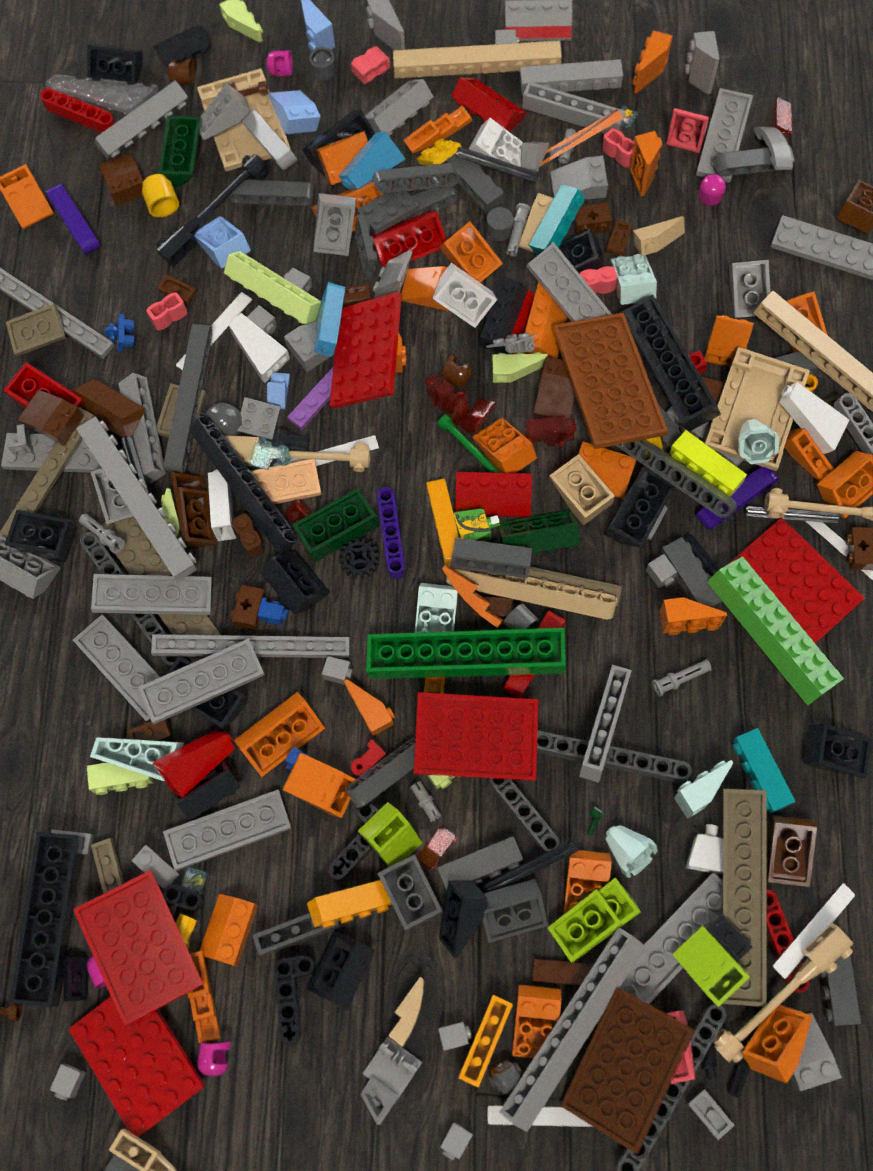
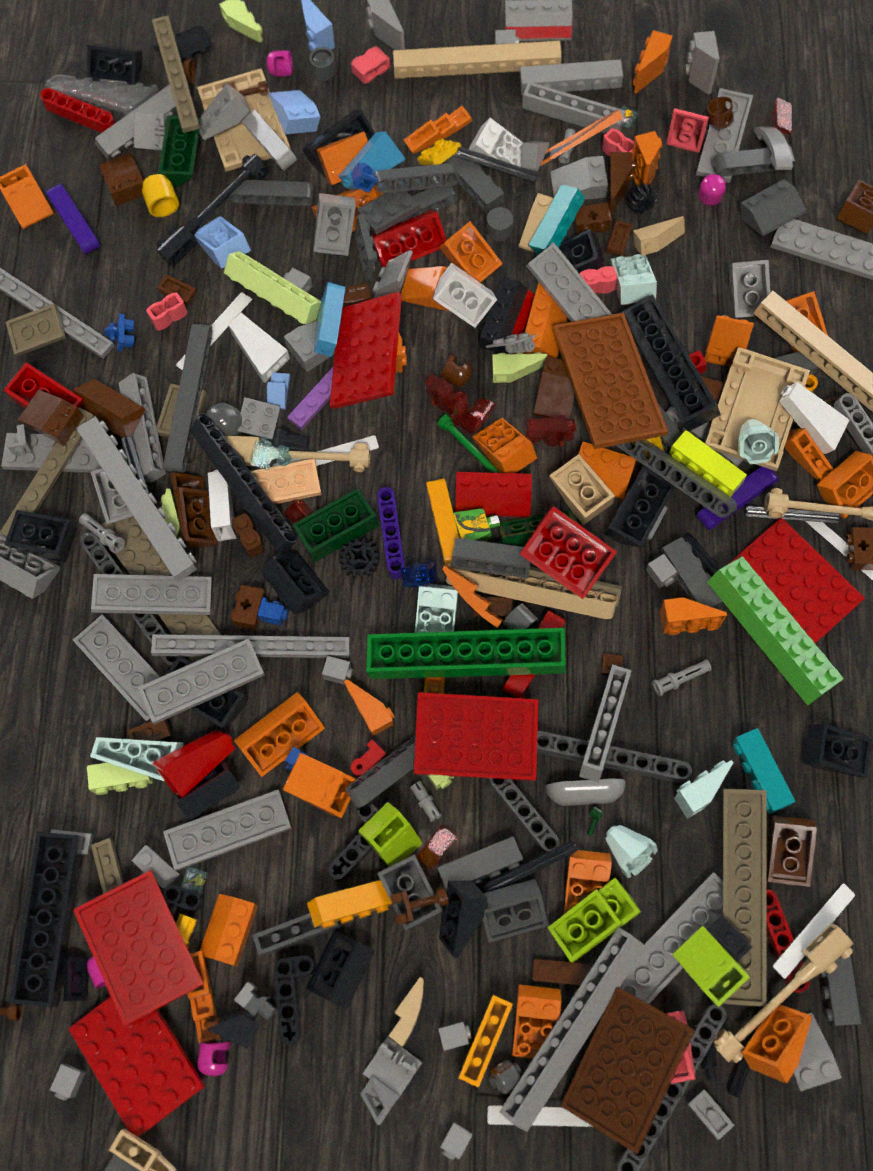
(149, 130): none -> light grey hinge
(175, 74): none -> dark tan plate
(234, 1026): none -> black slope
(255, 1004): none -> dark grey hips
(263, 320): light grey brick -> none
(365, 173): none -> blue brick
(399, 106): light grey slope -> none
(419, 574): none -> clear blue slope
(440, 897): none -> reddish brown bar
(487, 103): red slope -> none
(519, 224): light grey pin -> none
(567, 552): none -> red slope
(586, 791): none -> light grey brick
(609, 660): none -> reddish brown plate
(619, 175): none -> reddish brown slope
(642, 198): none -> black gear
(707, 852): white torso -> none
(719, 115): none -> reddish brown helmet
(772, 207): none -> dark grey slope

